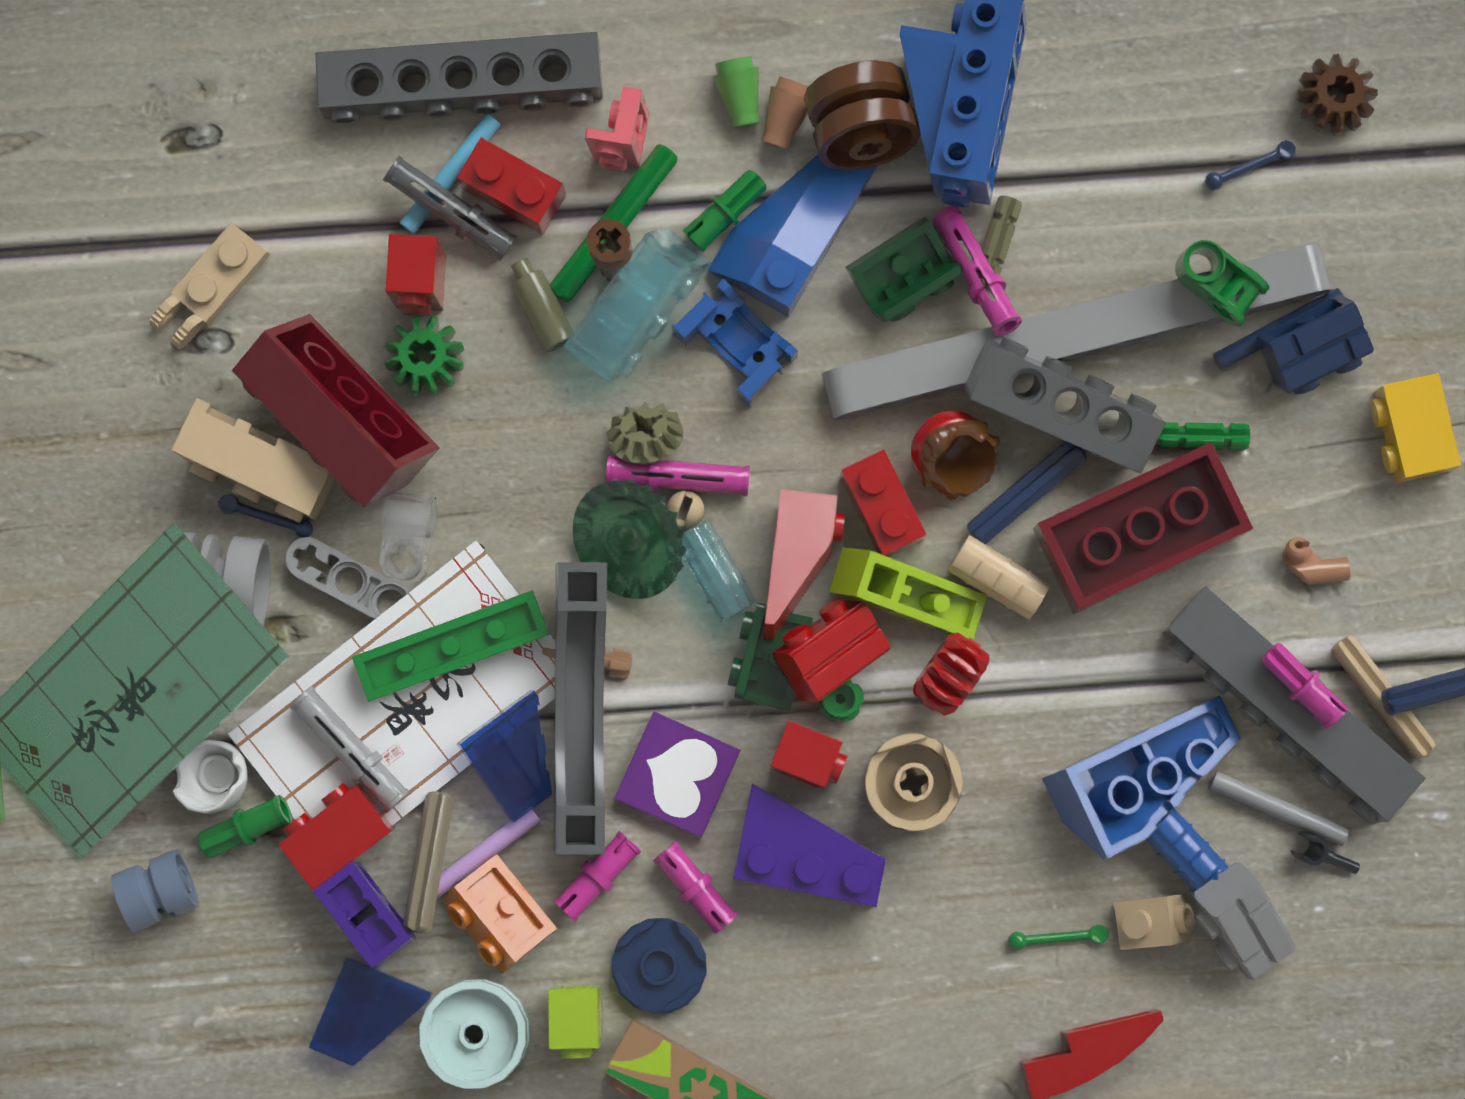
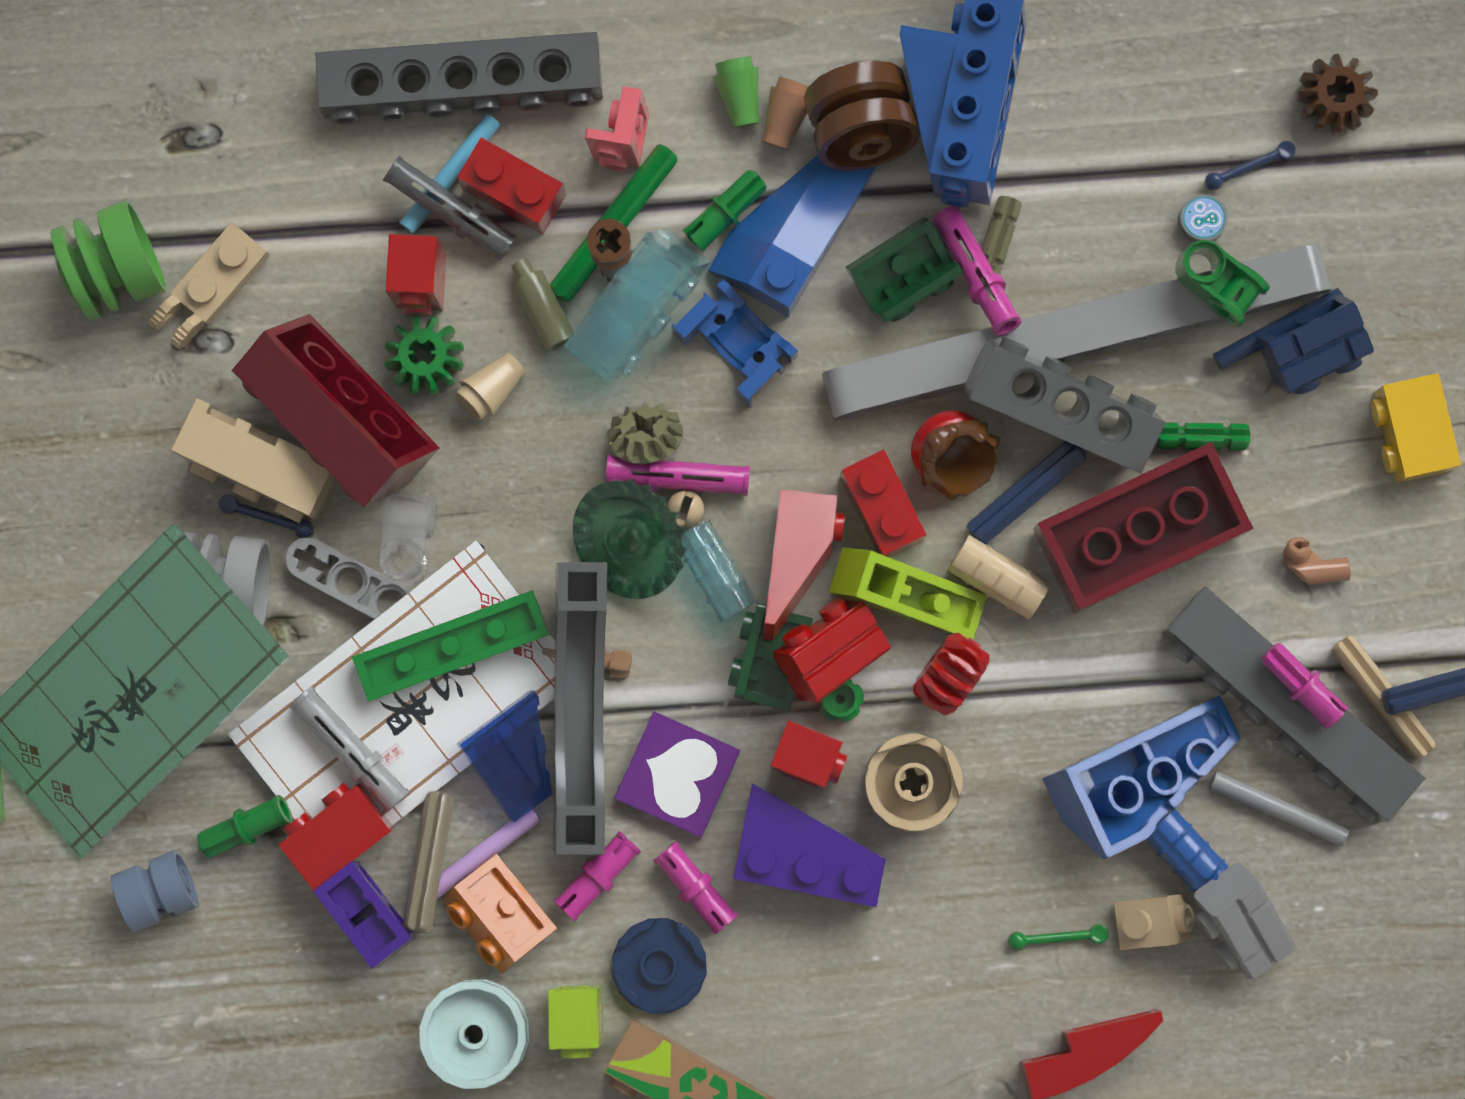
(108, 260): none -> bright green wheel
(211, 778): white hair -> none
(364, 1011): clear blue wing -> none
(489, 387): none -> tan cone
(1203, 218): none -> tile
(1319, 852): black hand -> none

